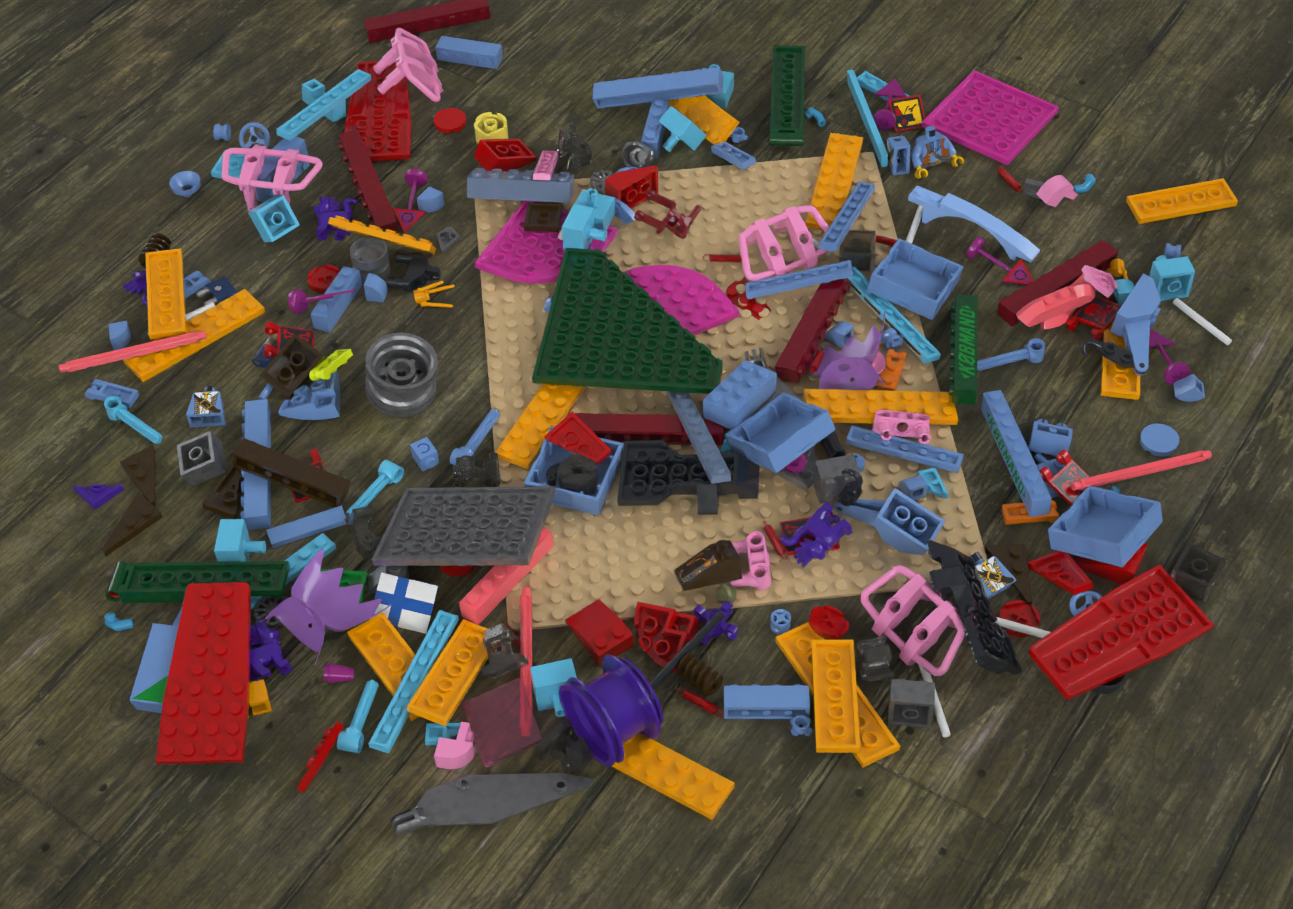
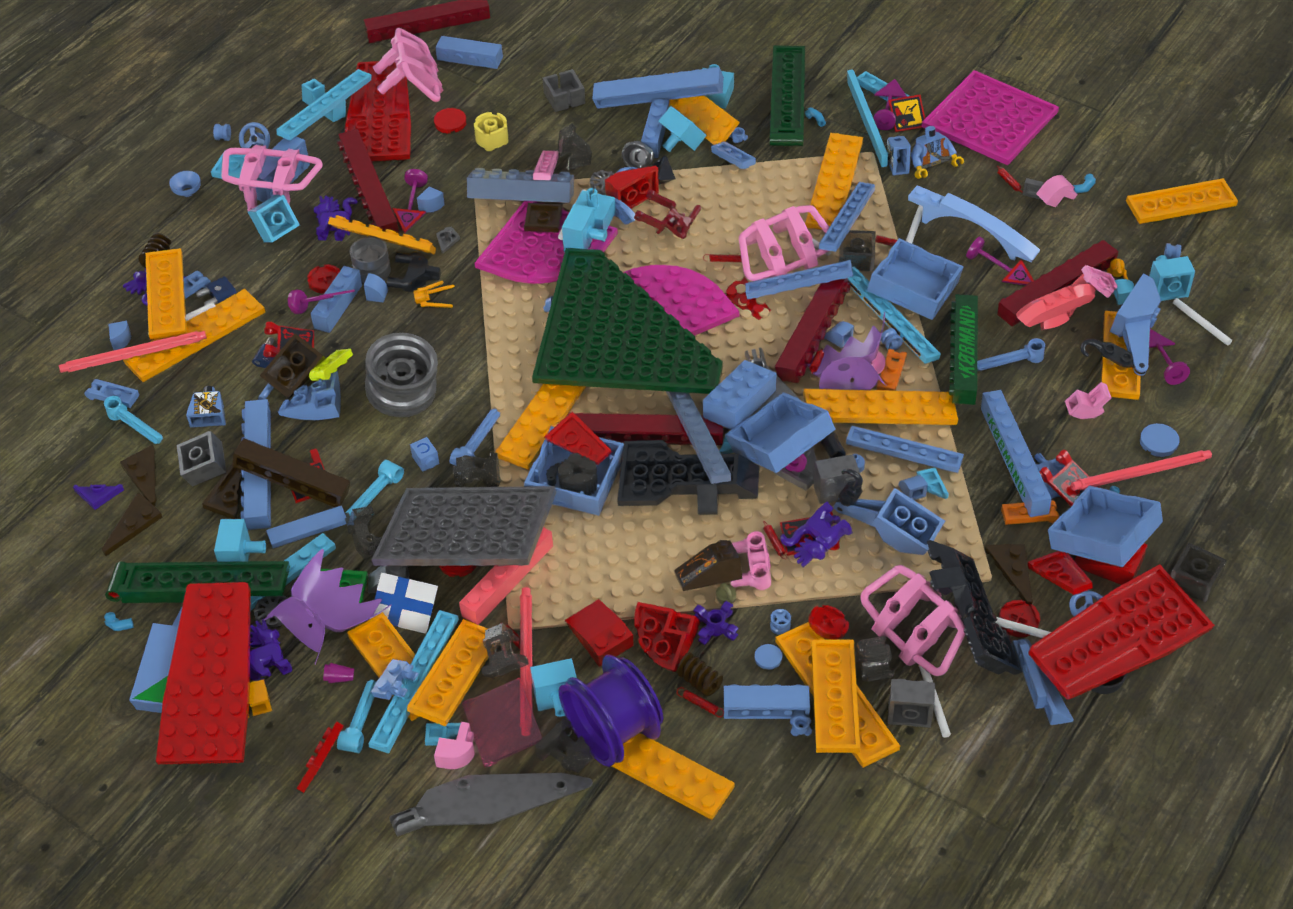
(391, 680): none -> medium blue plate
(503, 154): red slope -> none
(569, 94): none -> flat silver piece
(665, 171): none -> black slope
(686, 649): black bar -> none
(768, 656): none -> medium blue piece
(915, 425): bright pink piece -> none
(993, 575): torso -> none
(1040, 687): none -> medium blue wedge
(1049, 438): medium blue brick -> none
(1088, 405): none -> bright pink brick
(1097, 314): flag -> none
(1189, 389): medium blue brick -> none

